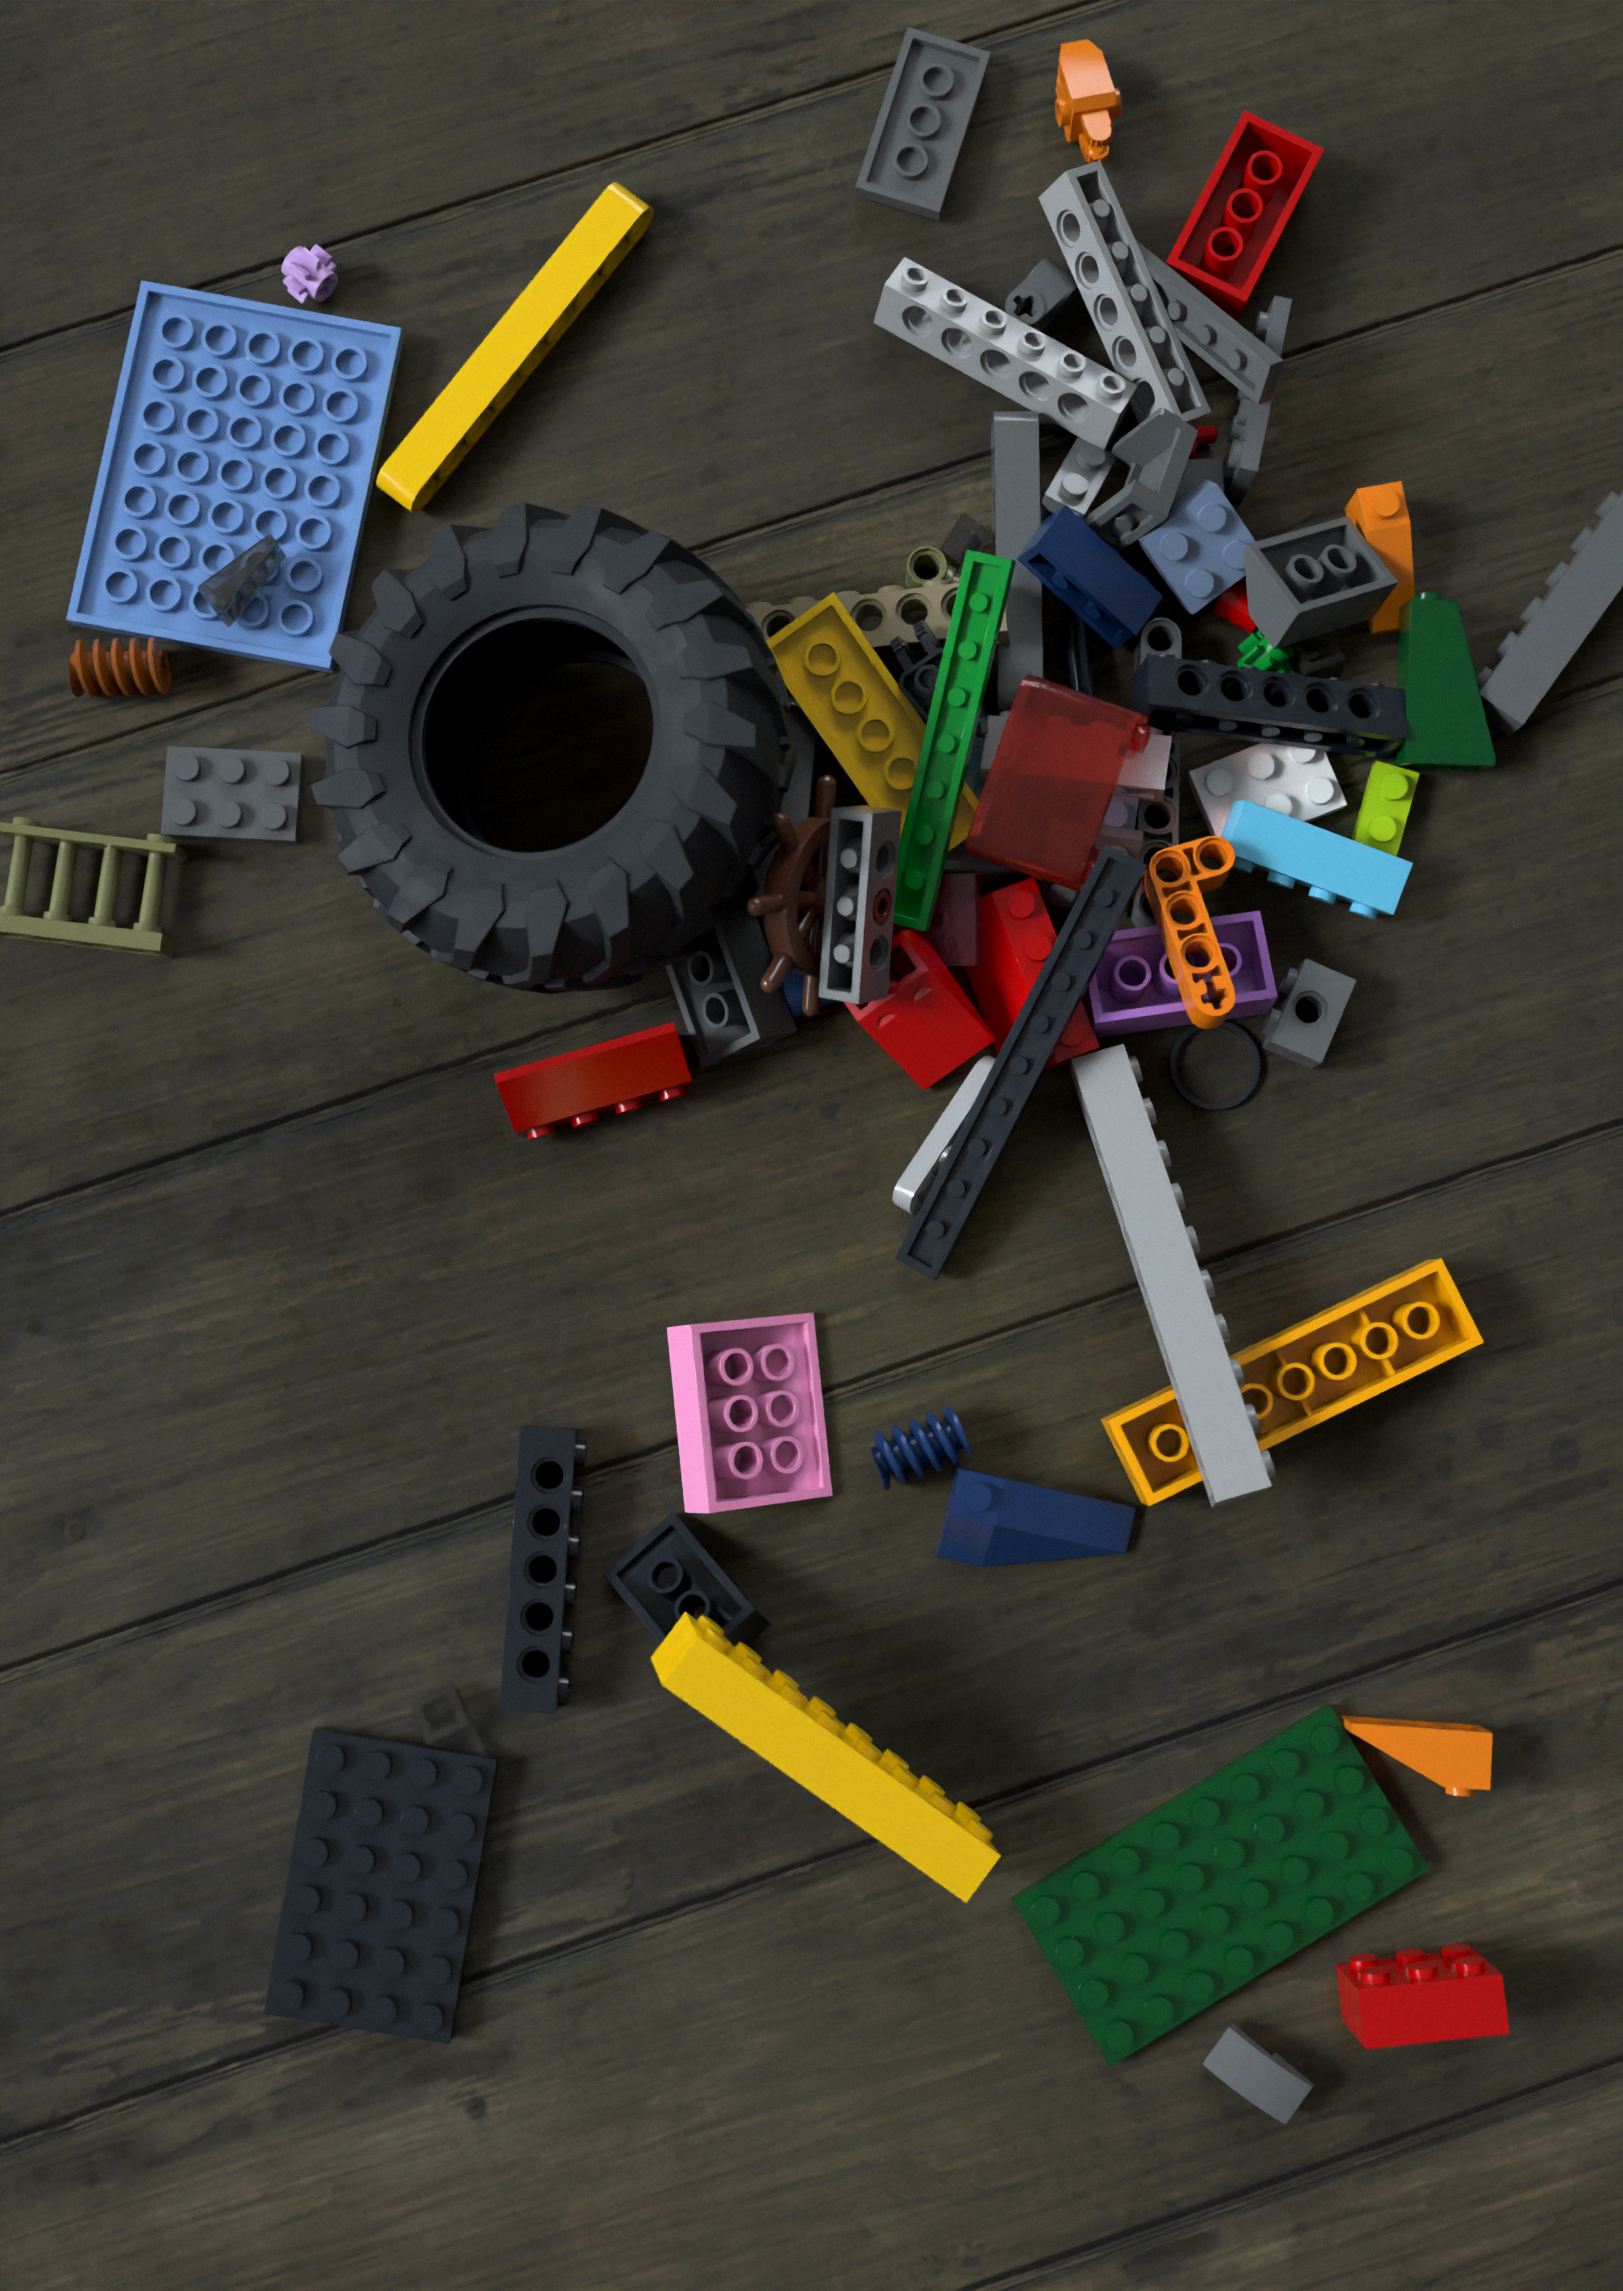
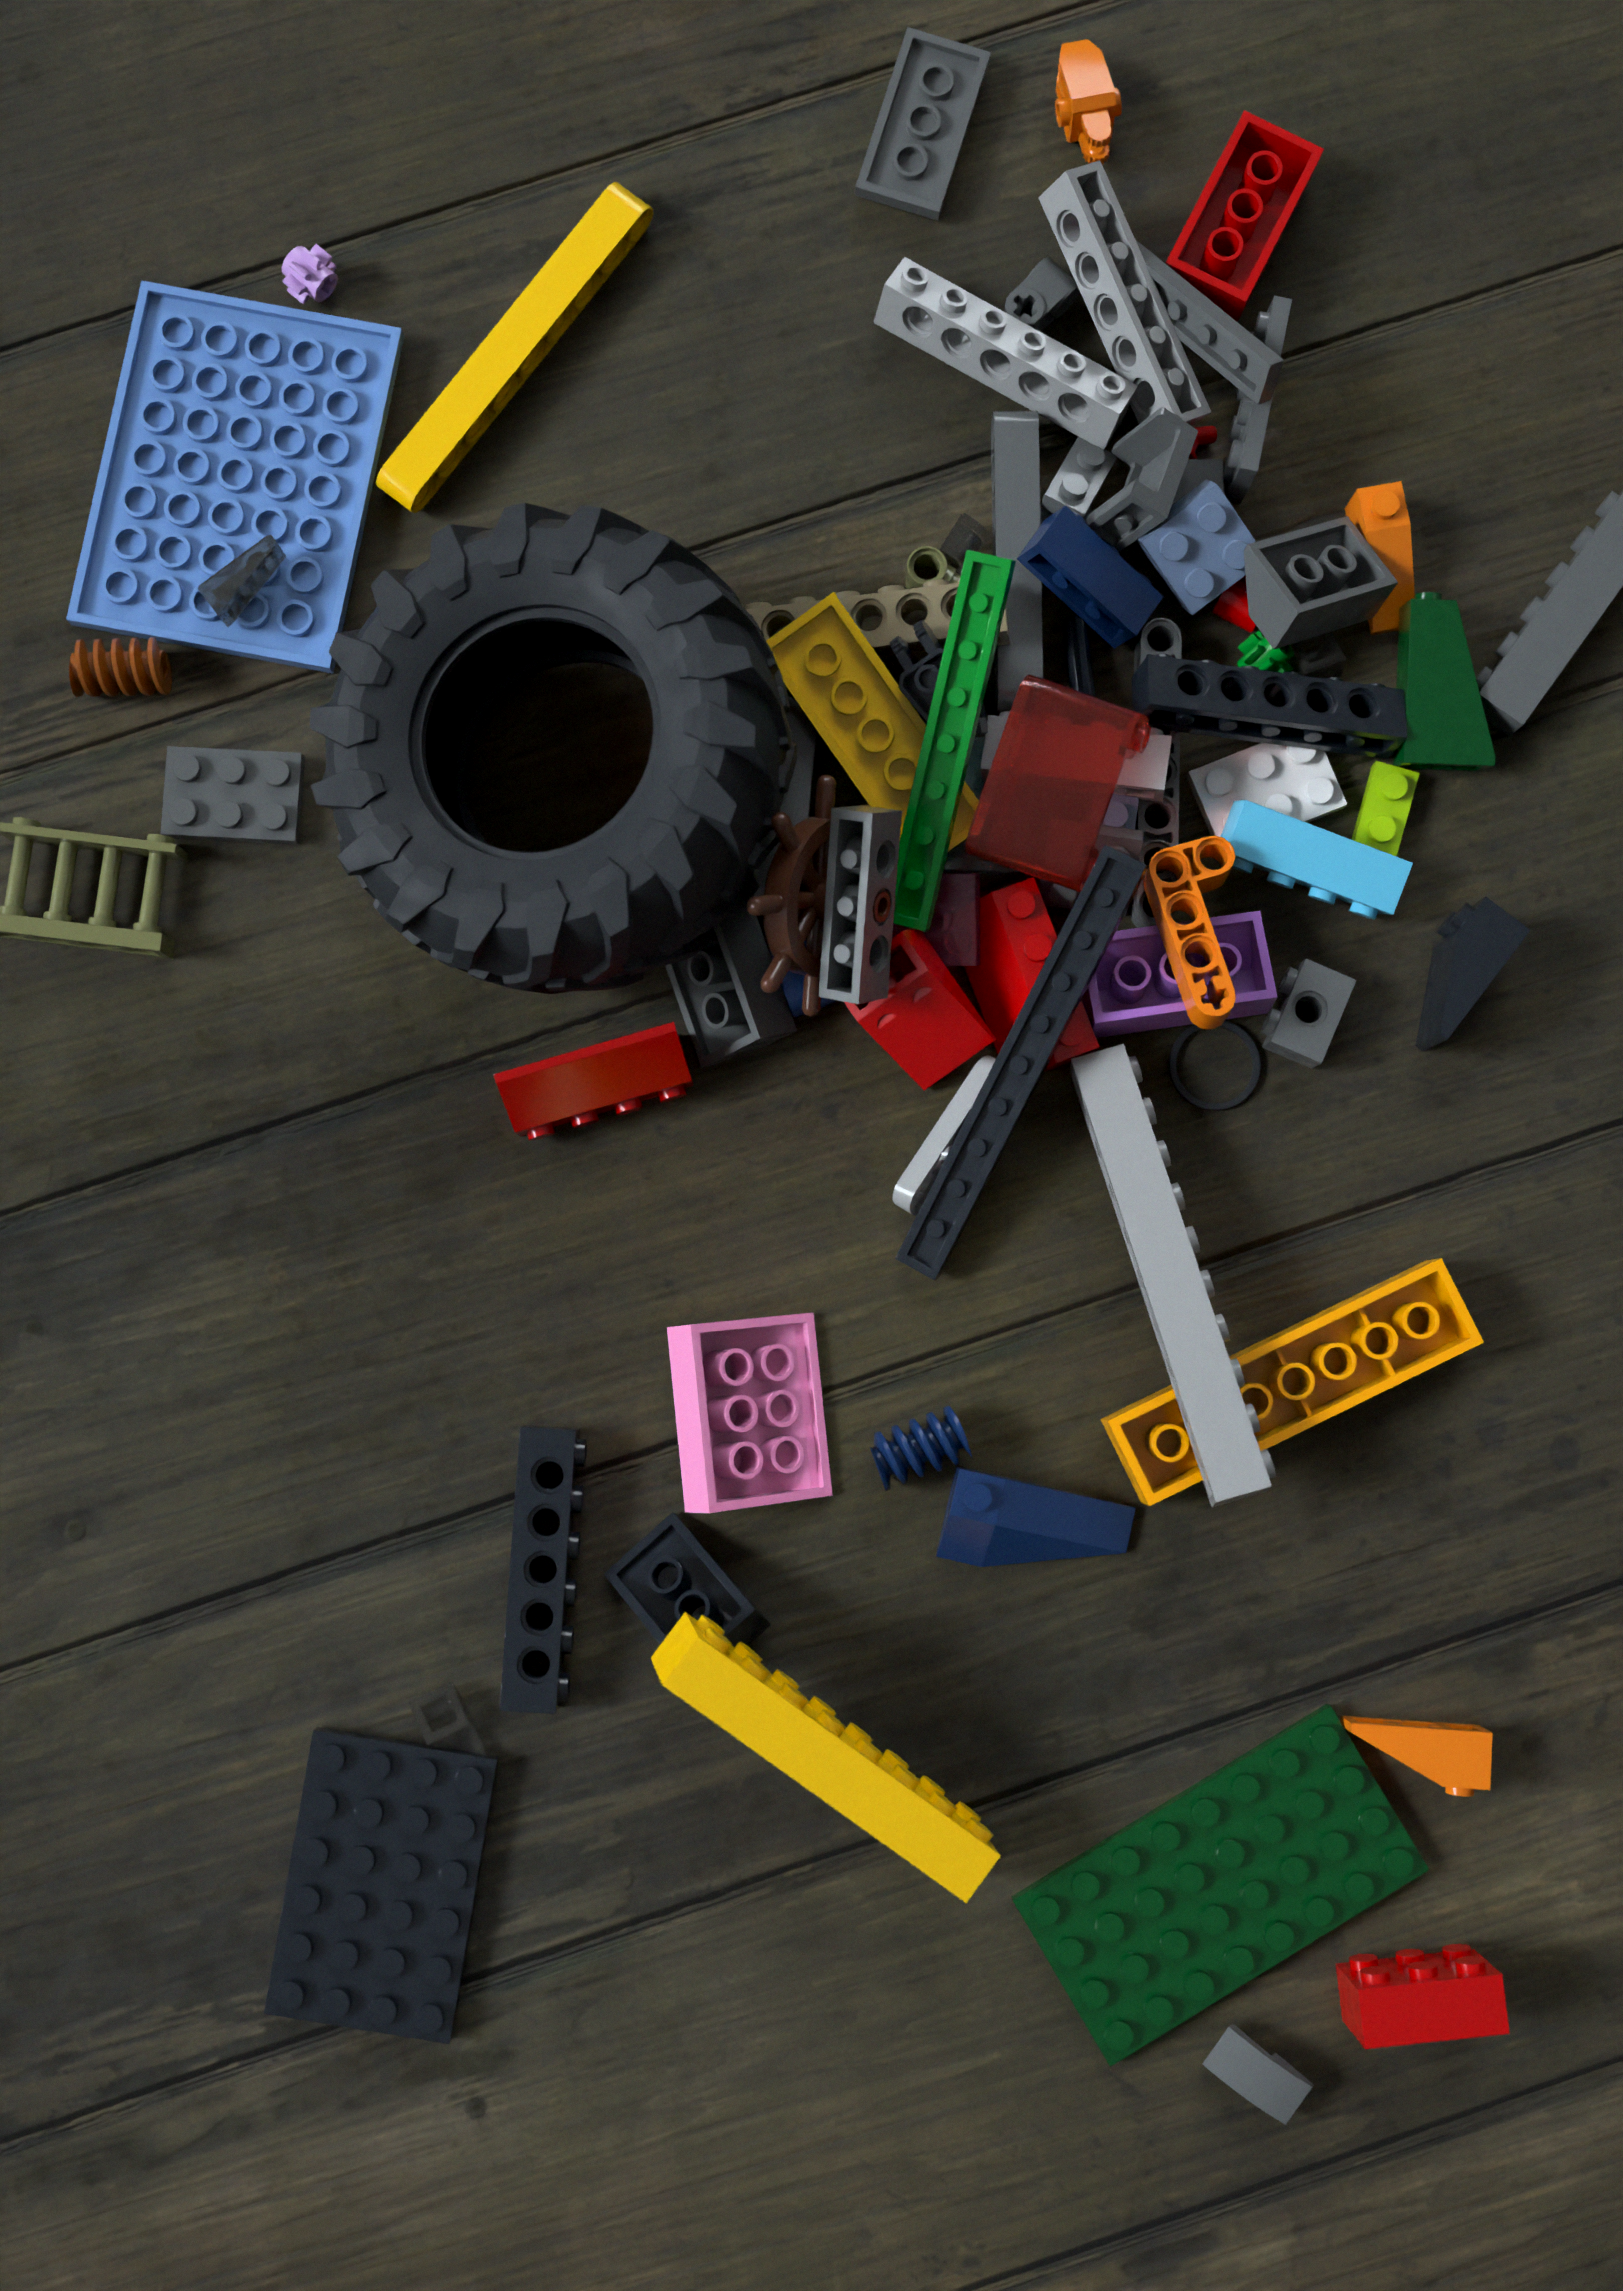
(1463, 964): none -> black slope

